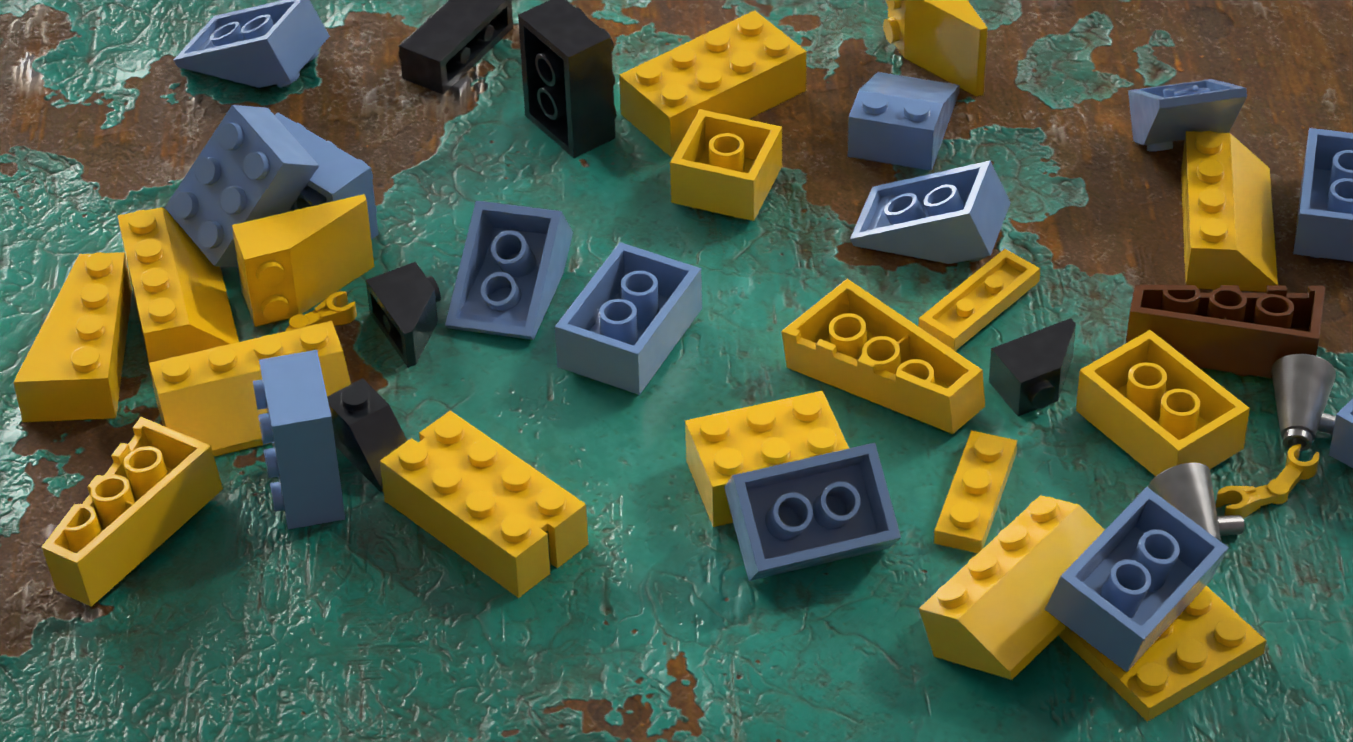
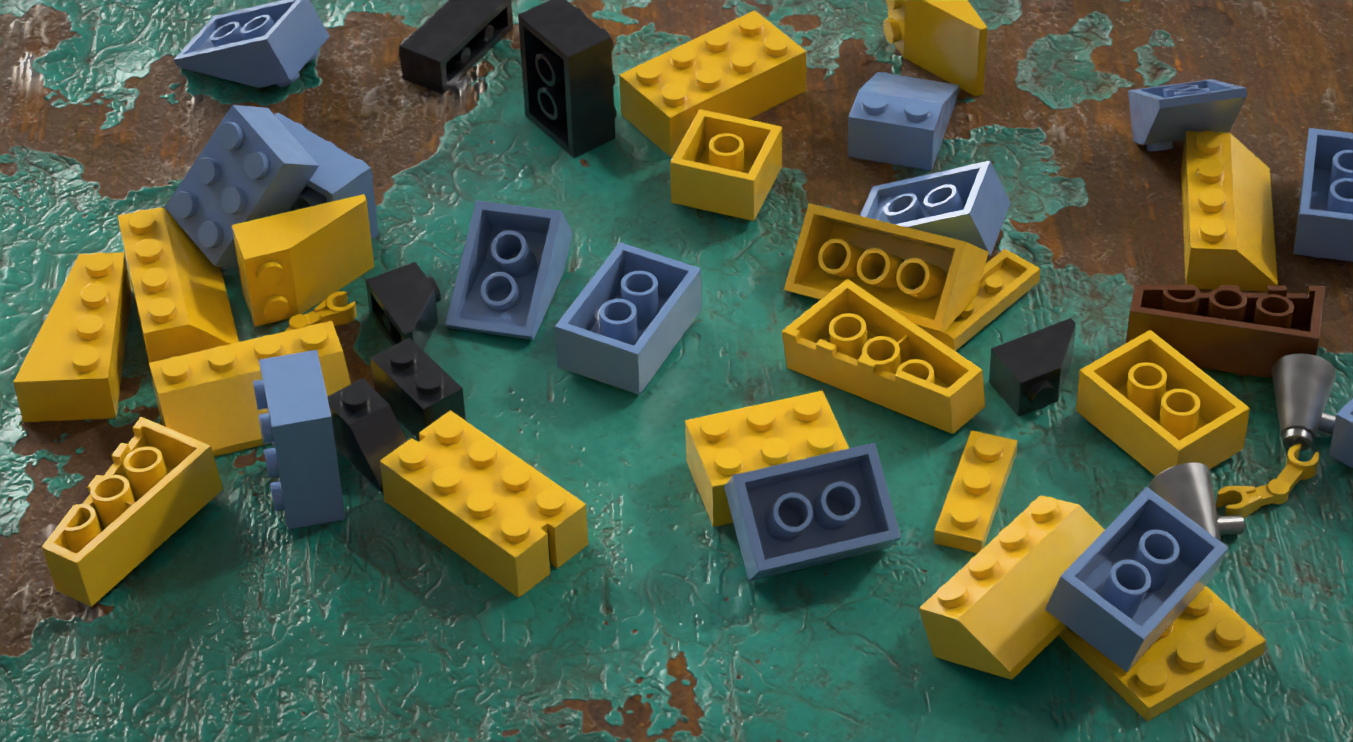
(415, 386): none -> black brick
(905, 268): none -> yellow slope

